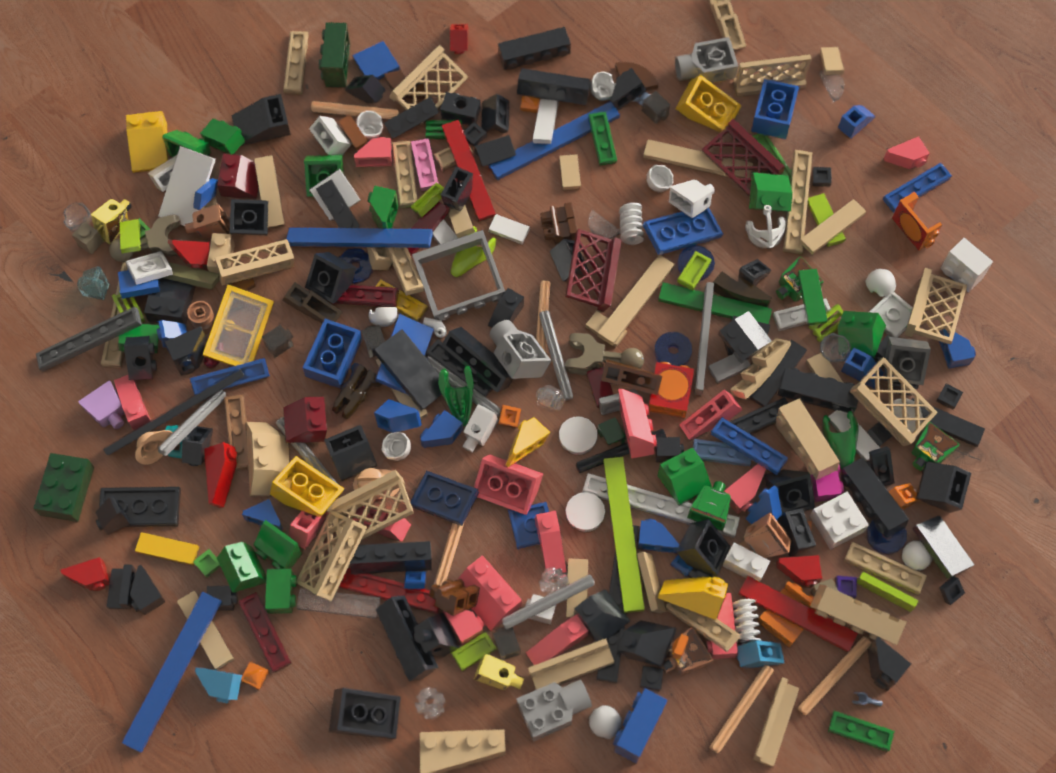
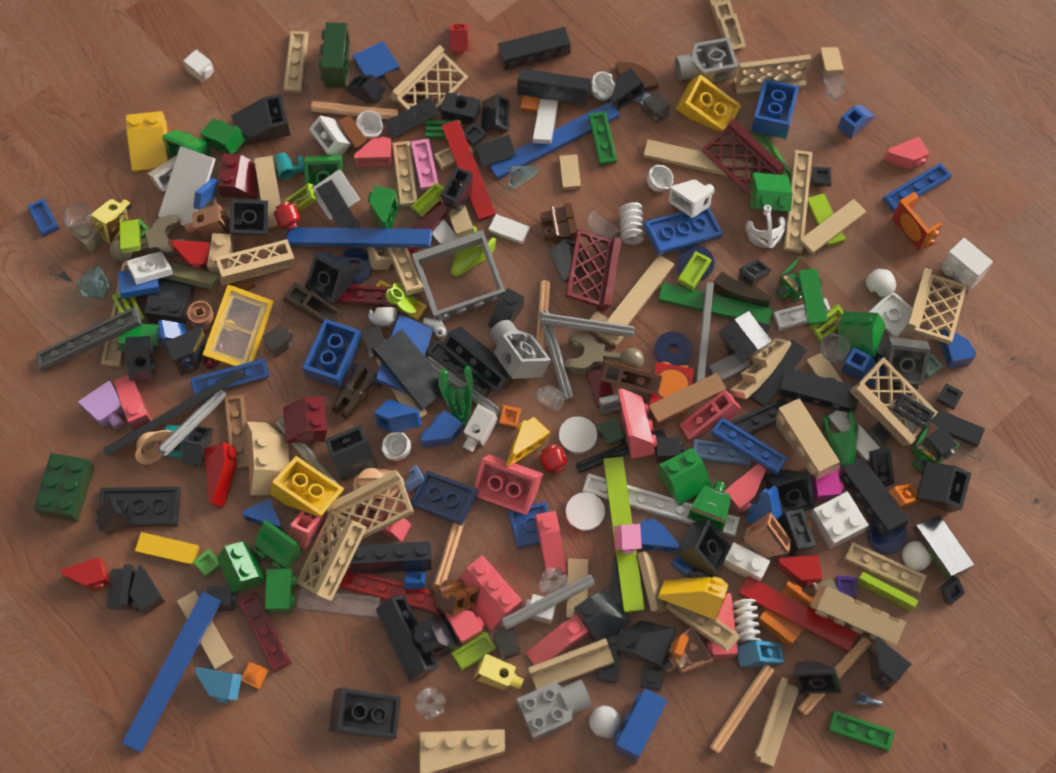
(43, 217): none -> blue tile
(198, 66): none -> white brick
(285, 167): none -> teal piece
(287, 215): none -> red head
(306, 200): none -> lime tile
(397, 297): none -> lime plate
(414, 479): none -> medium blue tile
(520, 174): none -> clear light blue tile
(553, 459): none -> red head
(587, 325): none -> light grey axle
(627, 538): none -> bright pink brick
(686, 398): none -> medium nougat tile
(816, 678): none -> black slope
(899, 403): none -> black tile
(933, 366): none -> sand green tile
(940, 444): none -> black brick

